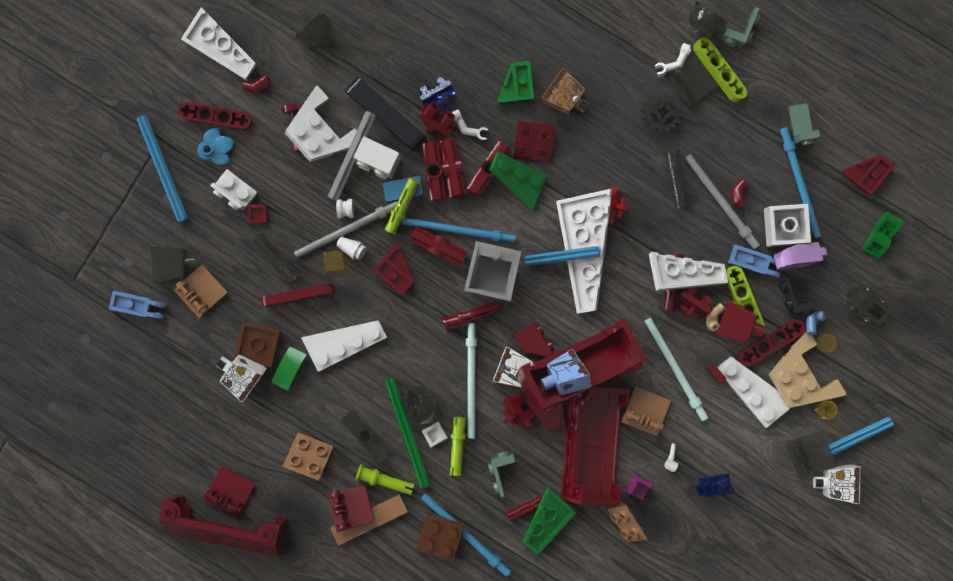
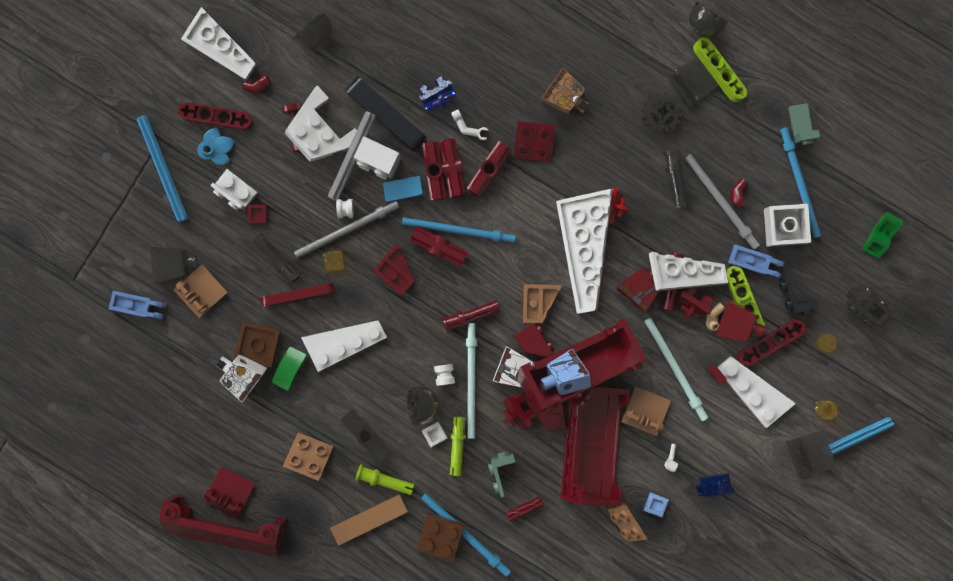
(350, 508): dark red hinge -> none
(352, 248): white cone -> none
(398, 212): lime pin -> none
(407, 433): green axle -> none
(434, 120): dark red hips -> none
(444, 374): none -> white wheel
(492, 271): light grey piece -> none
(517, 84): green wing -> none
(519, 178): green wing -> none
(538, 301): none -> medium nougat wing
(547, 522): green wing -> none
(560, 256): dark azure axle -> none
(638, 486): magenta panel -> none
(639, 288): none -> dark red torso
(656, 504): none -> light blue tile
(684, 53): white arm -> none
(734, 38): sand green bracket -> none
(796, 380): tan wing -> none
(800, 256): lavender piece -> none
(811, 321): medium blue arm -> none
(840, 483): torso -> none
(869, 173): dark red wing -> none

